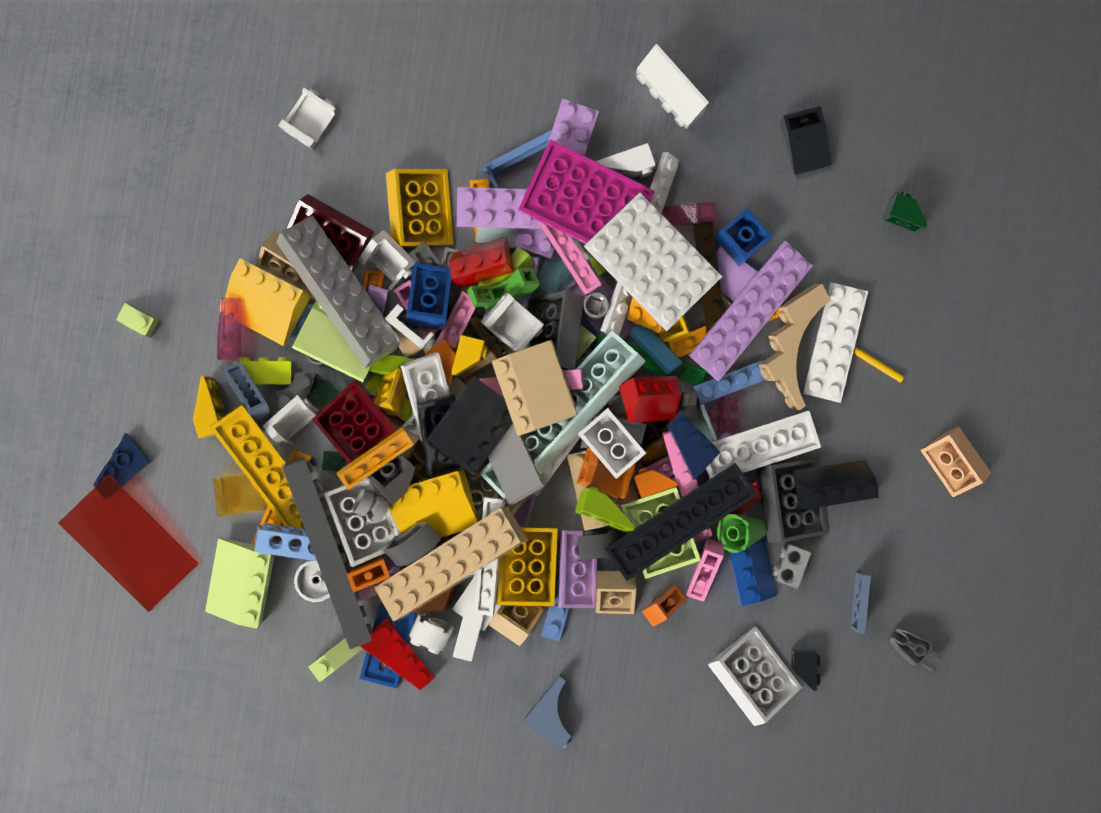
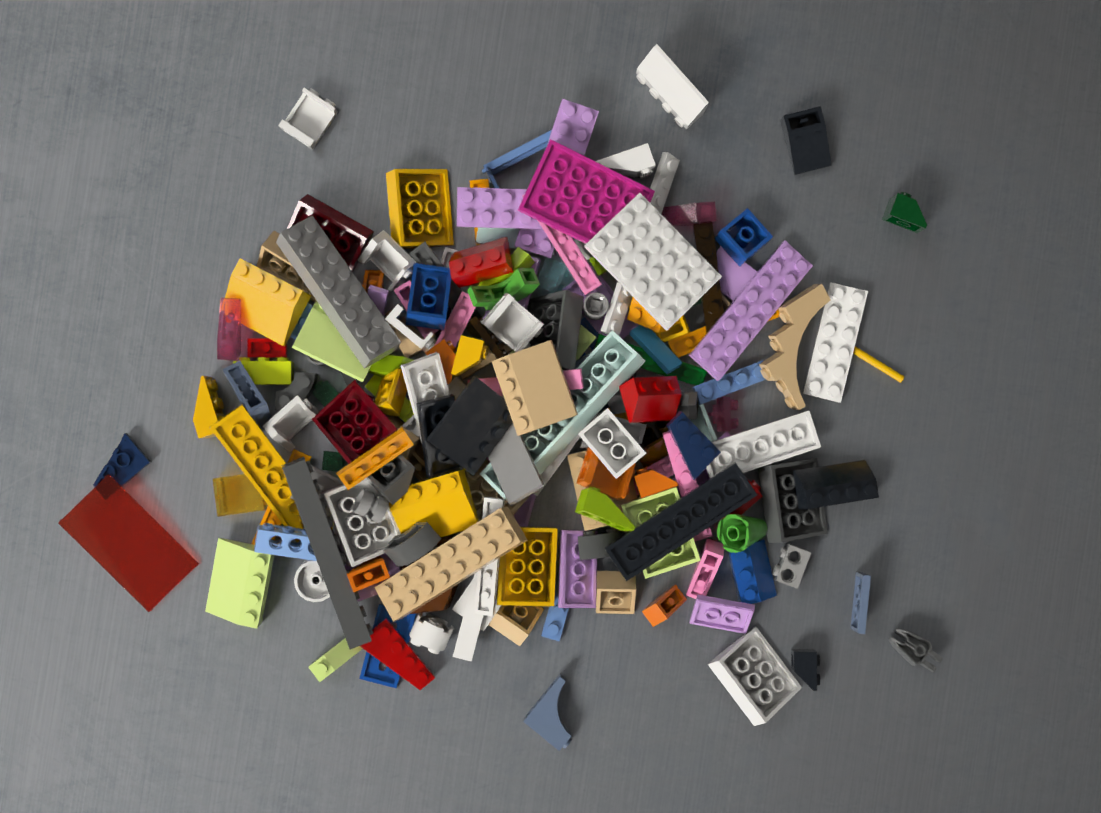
(137, 320): yellowish green slope -> none
(265, 348): none -> red plate
(722, 614): none -> lavender tile
(956, 462): light nougat slope -> none

